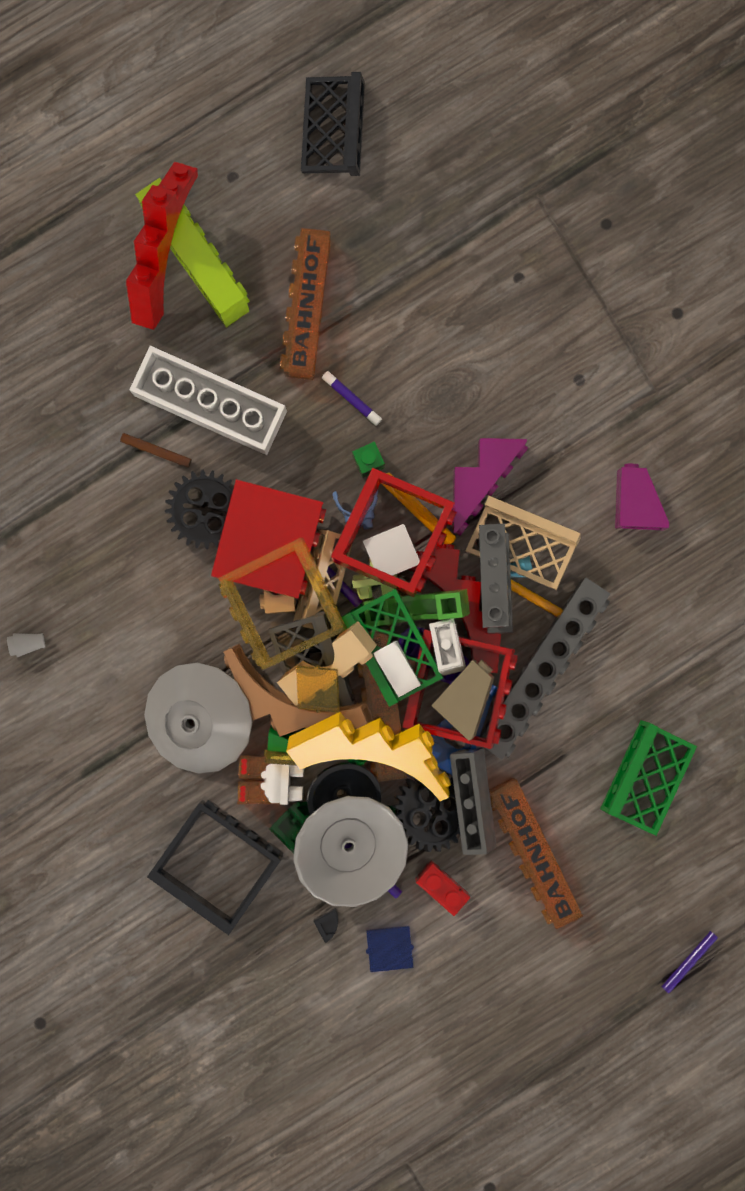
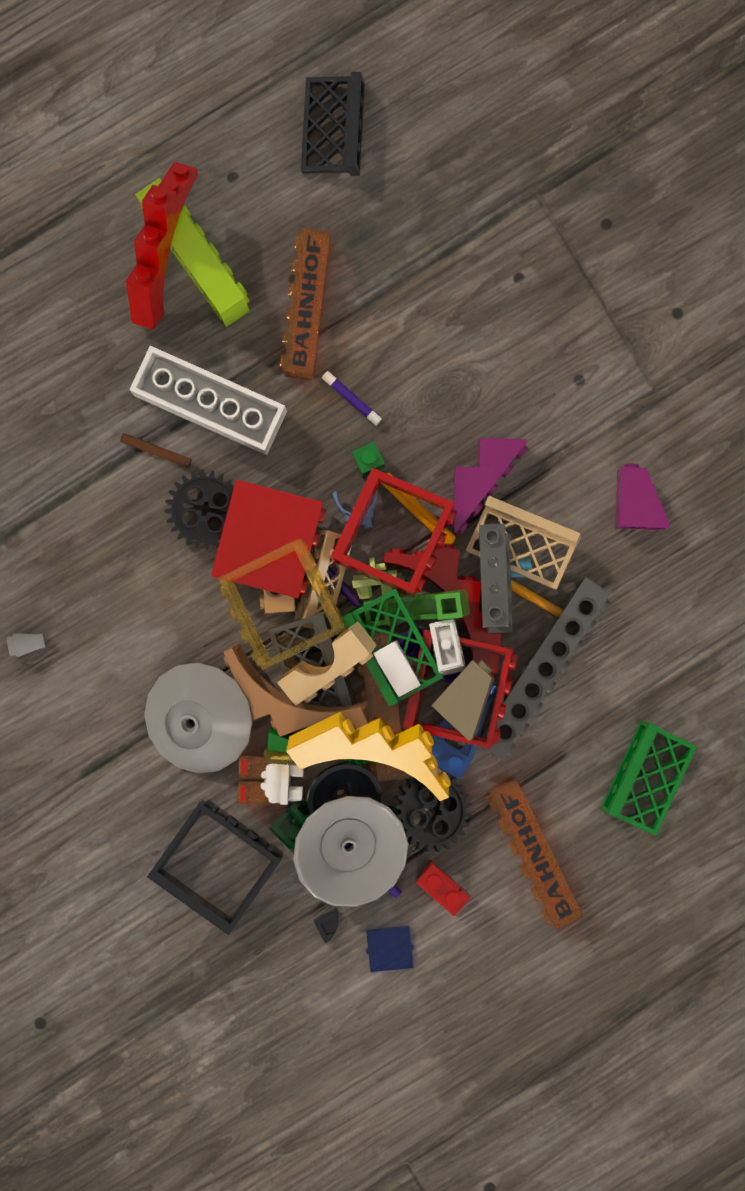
(317, 688): clear yellow piece -> none
(392, 551): white sticker -> none
(473, 801): dark grey brick -> none
(689, 962): dark purple bar -> none

